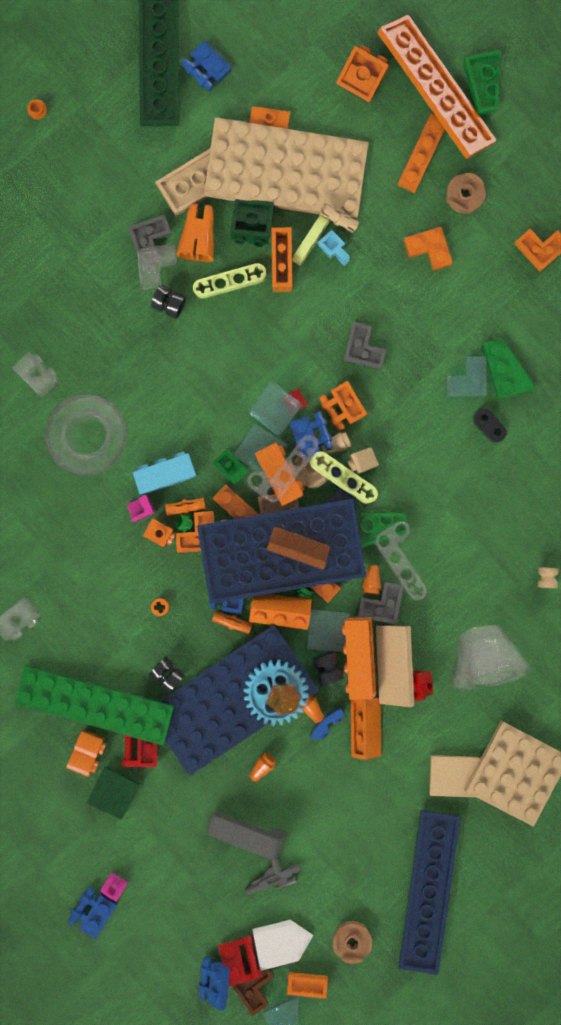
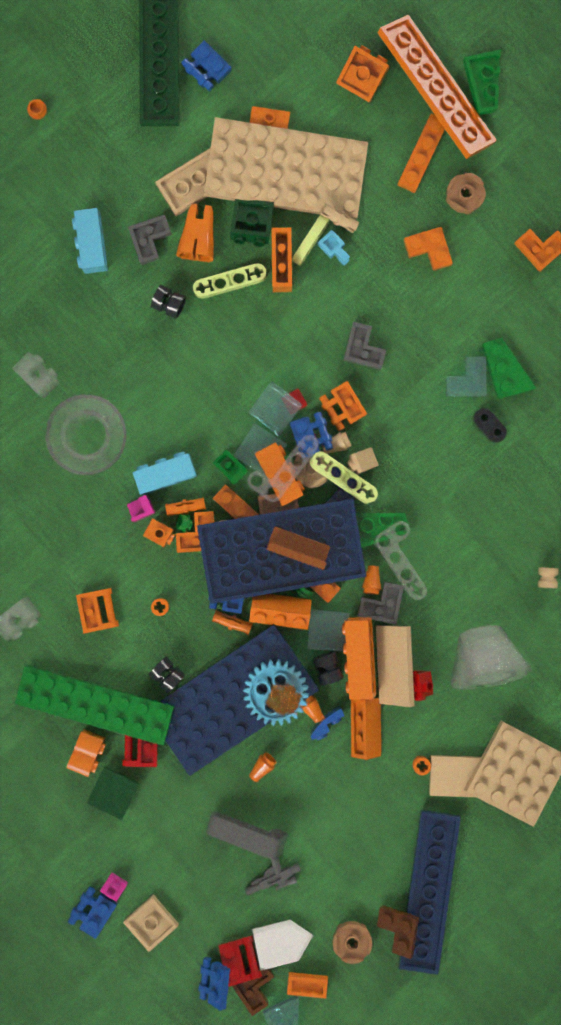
(90, 240): none -> medium azure brick
(90, 610): none -> orange plate
(151, 260): clear plate -> none
(151, 923): none -> tan tile
(404, 927): none -> reddish brown plate
(417, 760): none -> orange bush

